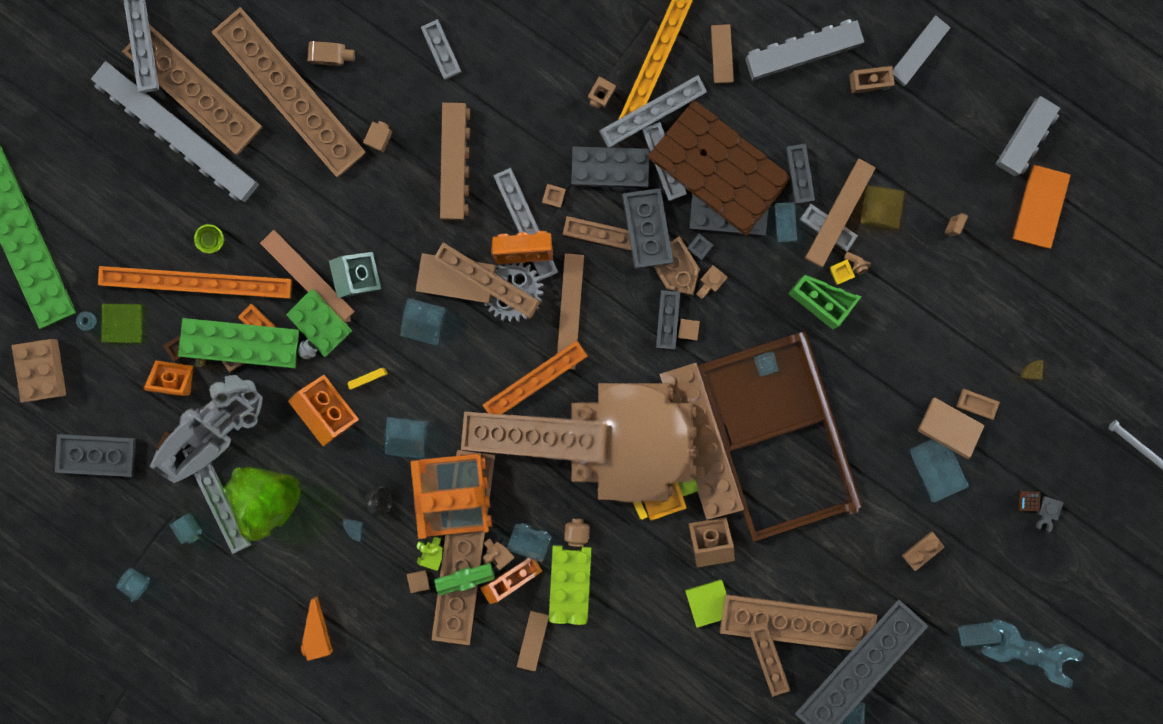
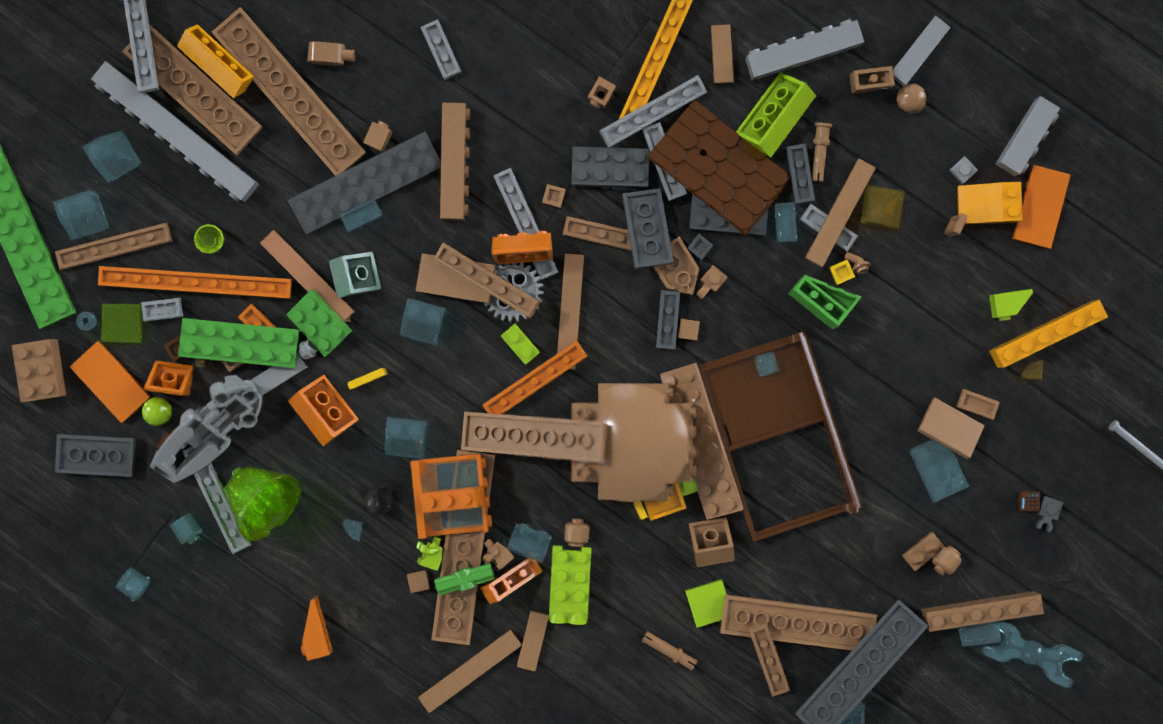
(81, 214): none -> clear light blue slope
(110, 382): none -> orange tile
(112, 155): none -> clear light blue slope
(113, 246): none -> medium nougat tile
(157, 411): none -> lime hair
(162, 309): none -> light grey plate
(215, 61): none -> light orange brick
(276, 376): none -> light grey tile
(361, 215): none -> clear light blue plate
(365, 181): none -> dark grey plate
(469, 671): none -> medium nougat tile
(520, 344): none -> lime plate
(669, 650): none -> medium nougat pin
(776, 113): none -> lime slope
(821, 142): none -> medium nougat pin
(911, 98): none -> medium nougat hair
(946, 560): none -> medium nougat head
(963, 170): none -> light grey plate
(982, 611): none -> medium nougat brick
(991, 202): none -> light orange slope
(1008, 303): none -> lime slope
(1048, 333): none -> light orange brick

